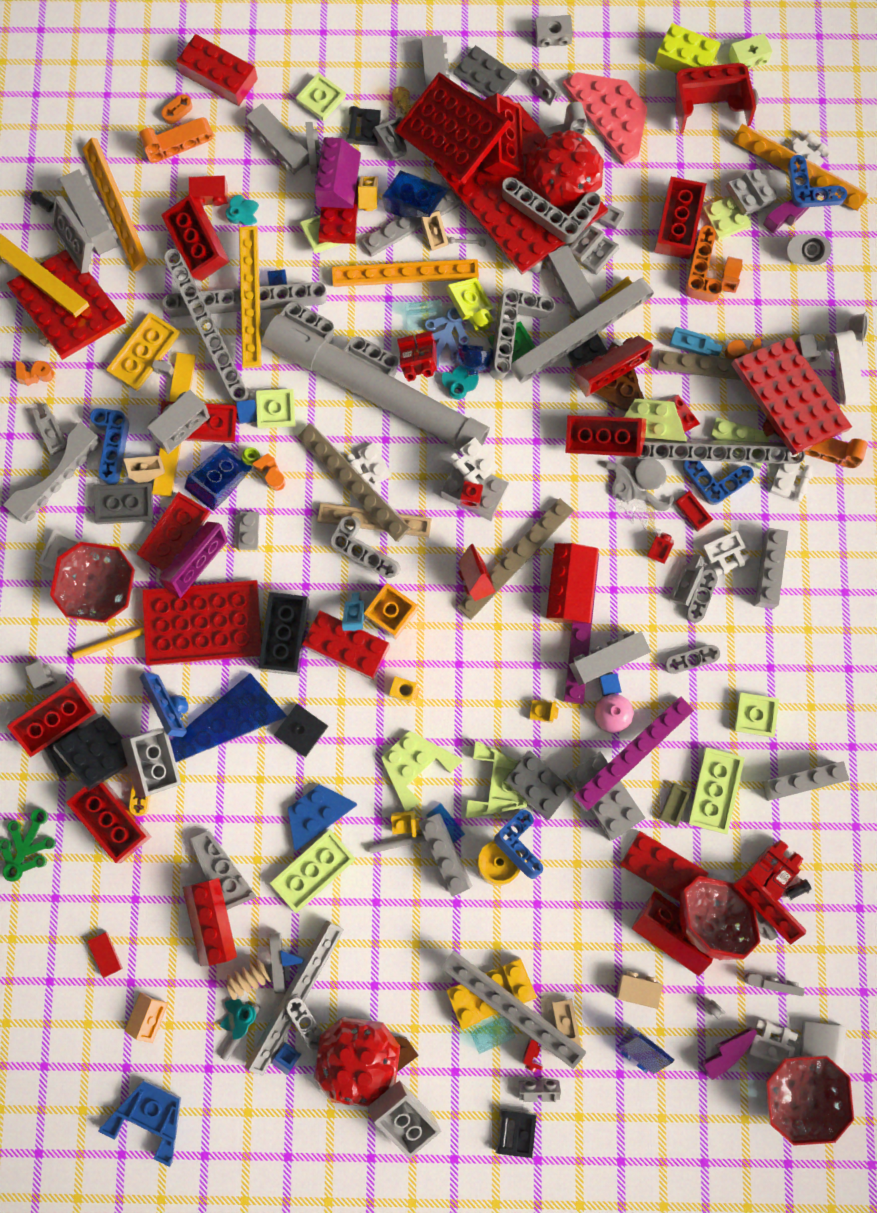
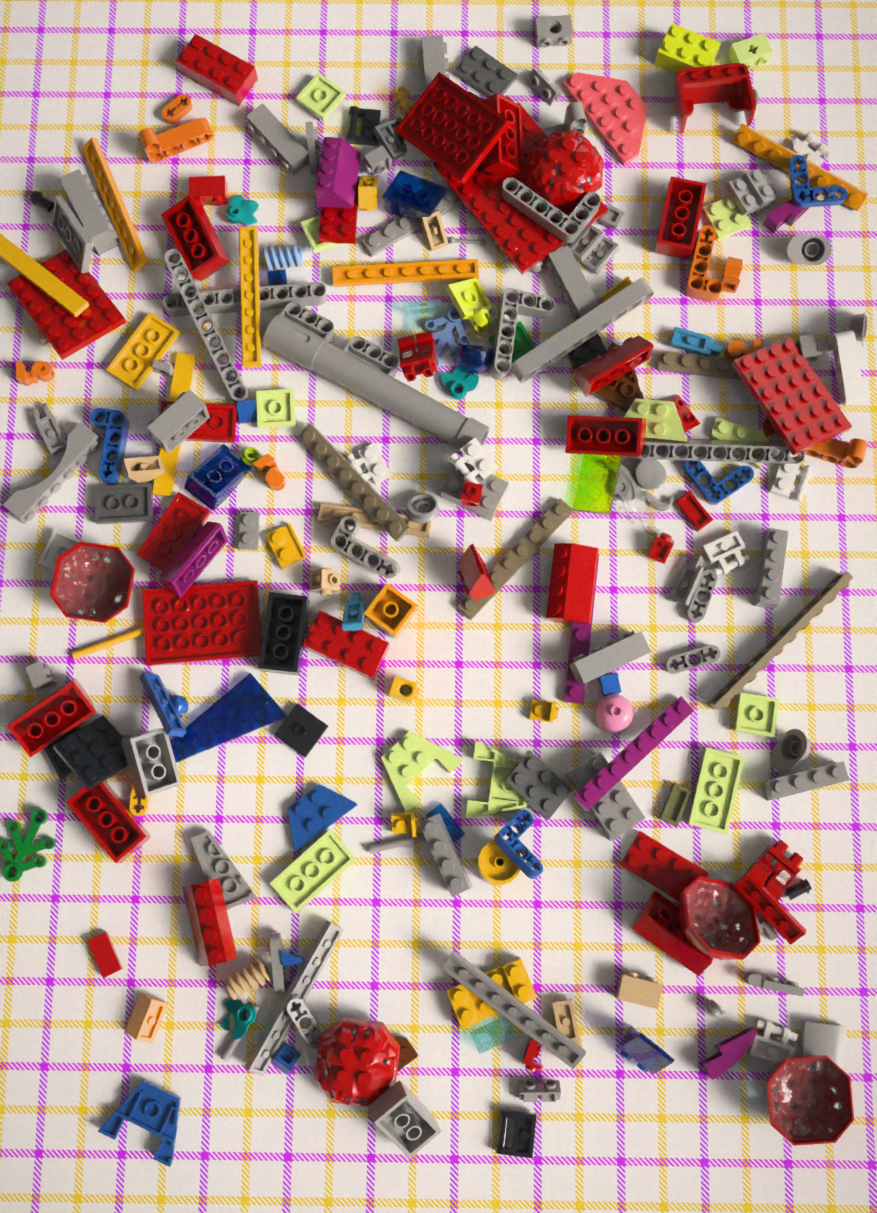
(283, 257): none -> light blue piece
(286, 546): none -> yellow plate
(324, 581): none -> tan brick
(377, 161): none -> light grey brick
(422, 508): none -> light grey piece
(597, 484): none -> clear neon green tile
(775, 646): none -> dark tan plate
(790, 750): none -> light grey piece

